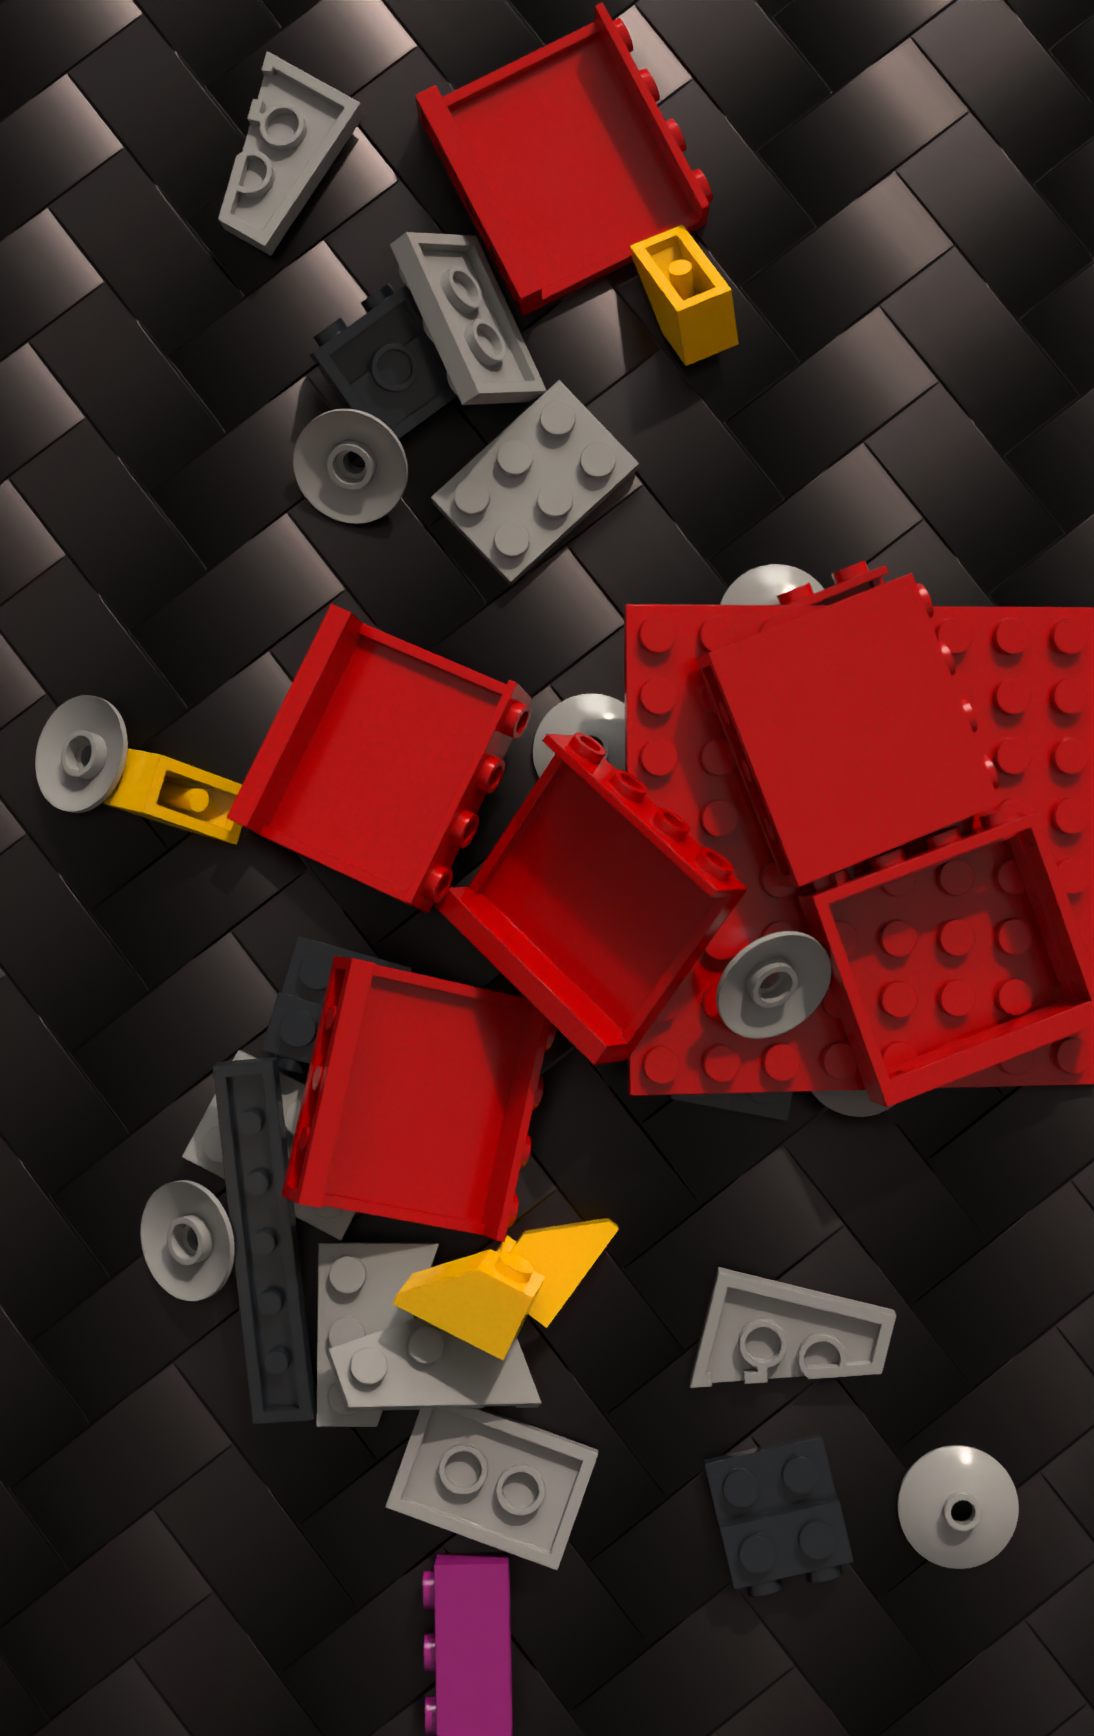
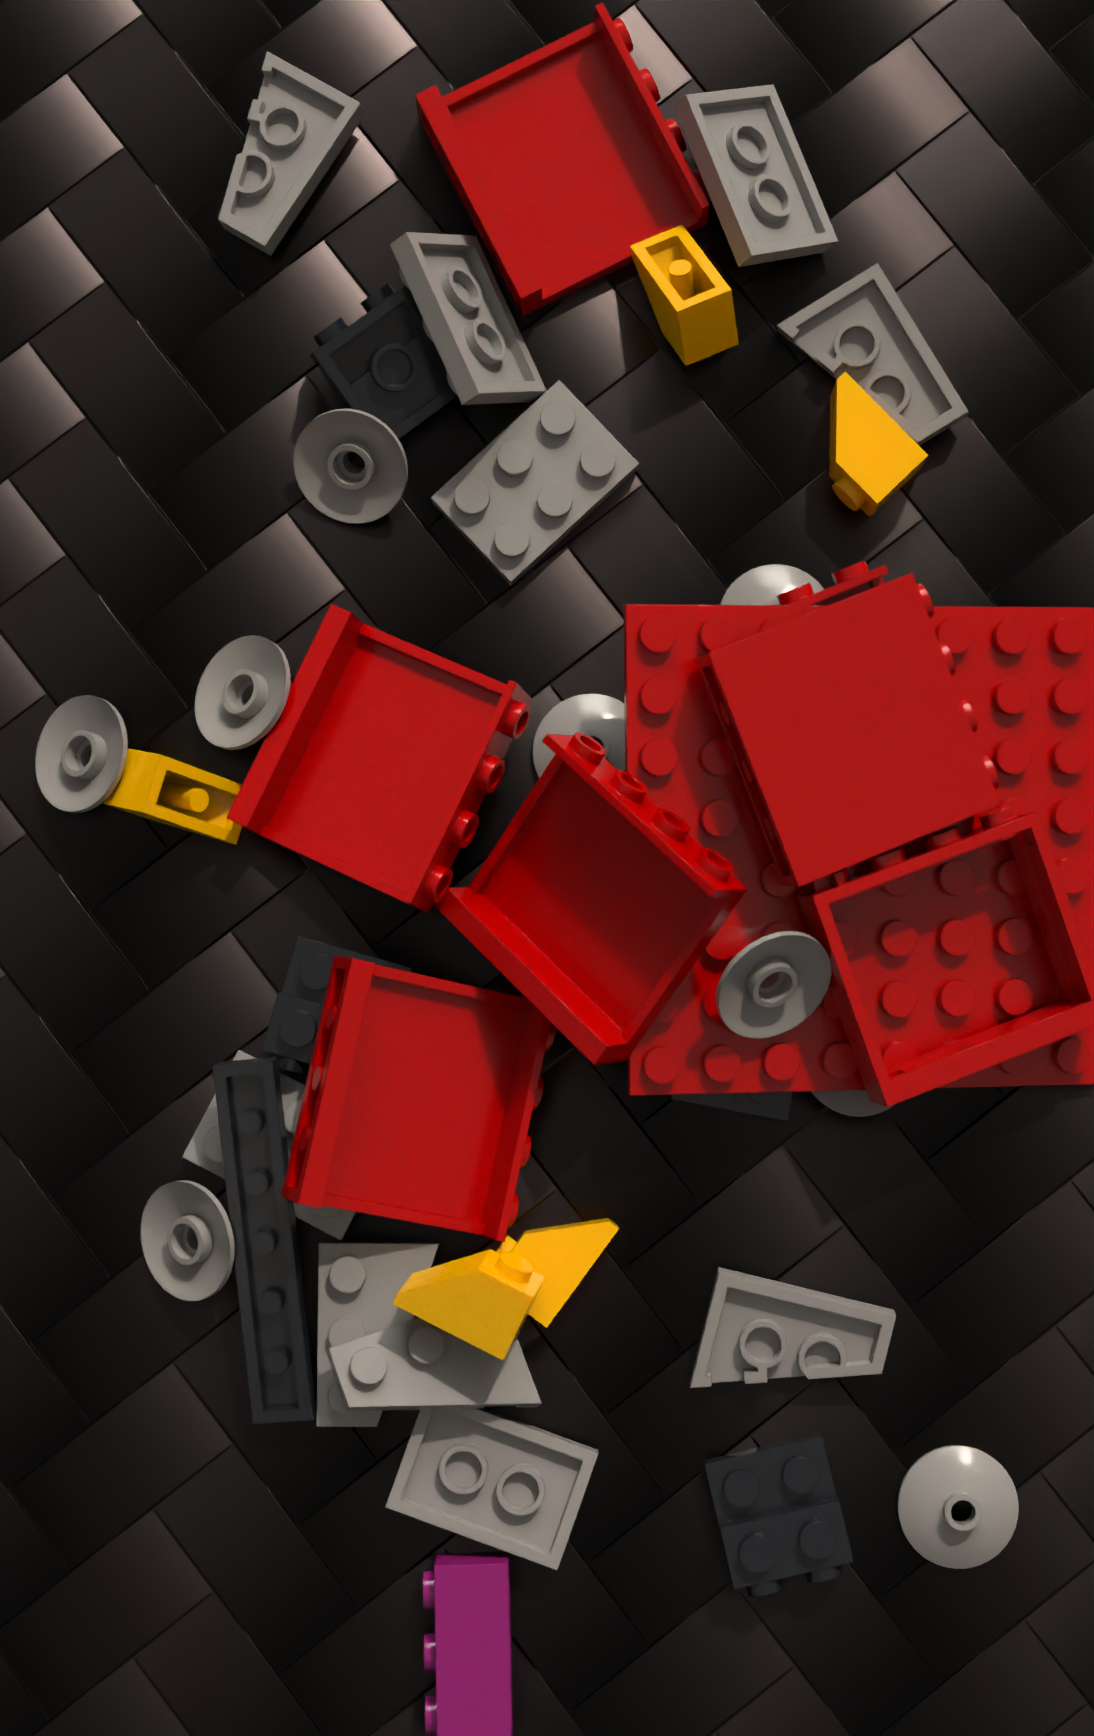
(242, 692): none -> light grey dish
(755, 174): none -> light grey plate
(867, 449): none -> yellow slope
(875, 341): none -> light grey wing

